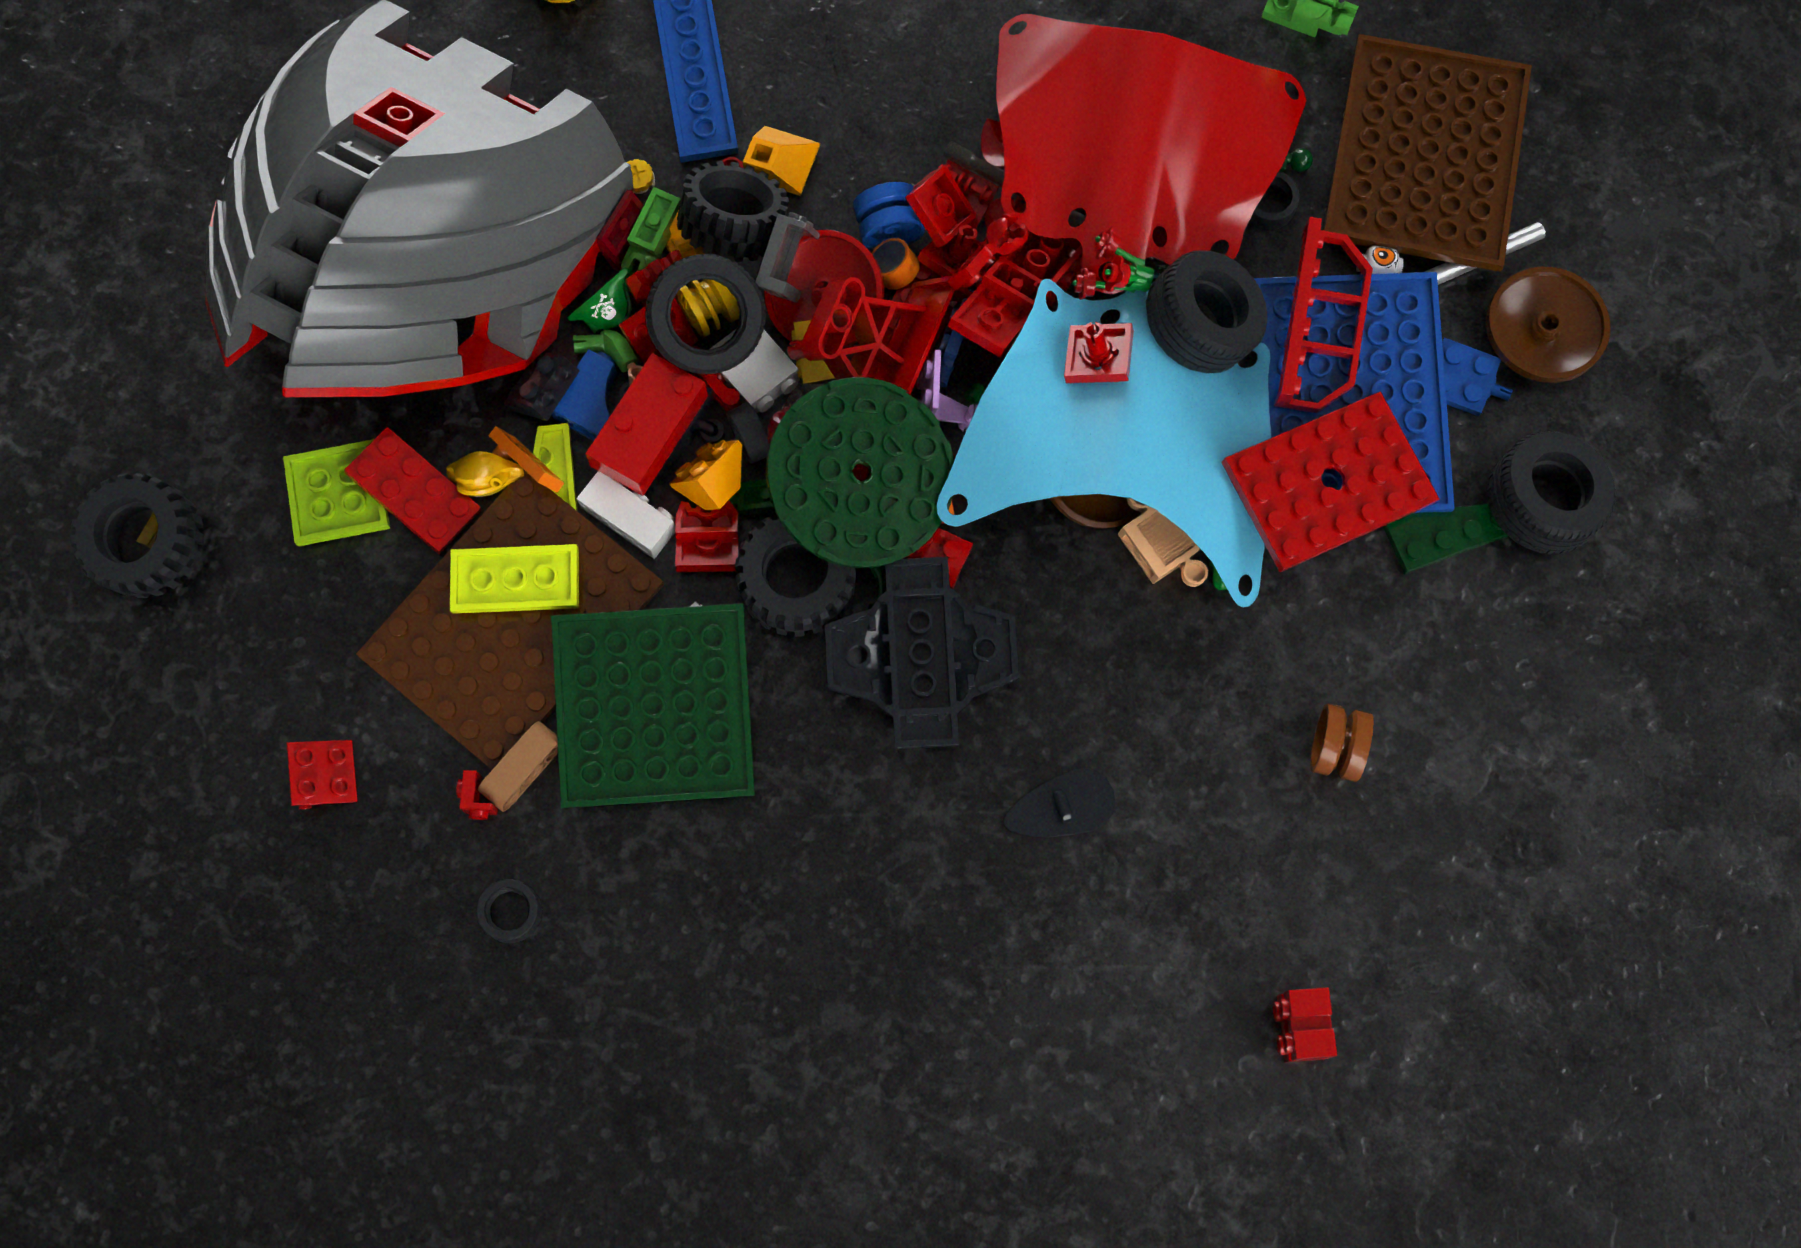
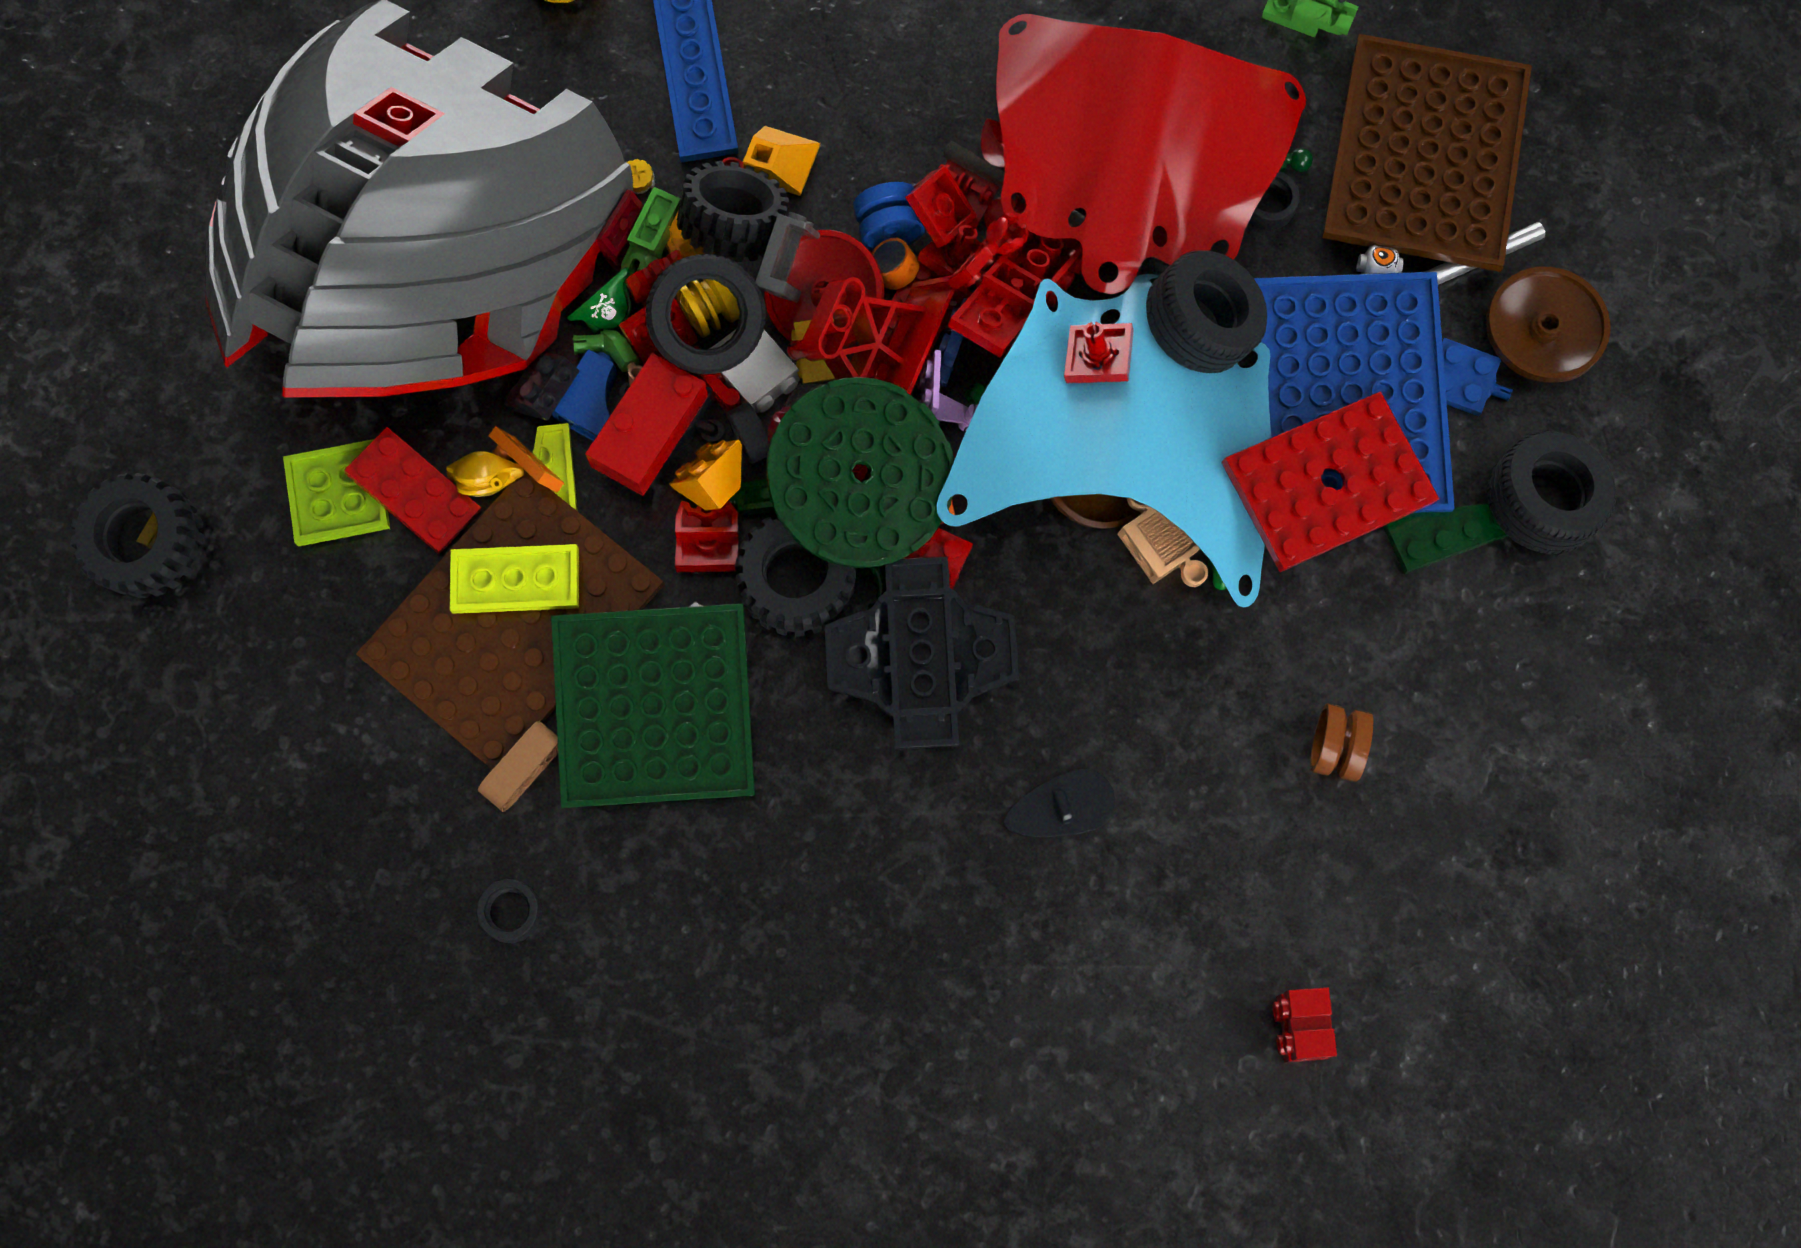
(321, 773): red hinge -> none
(470, 797): red bracket -> none
(627, 514): white brick -> none
(1116, 274): red plant -> none
(1300, 325): red plate -> none

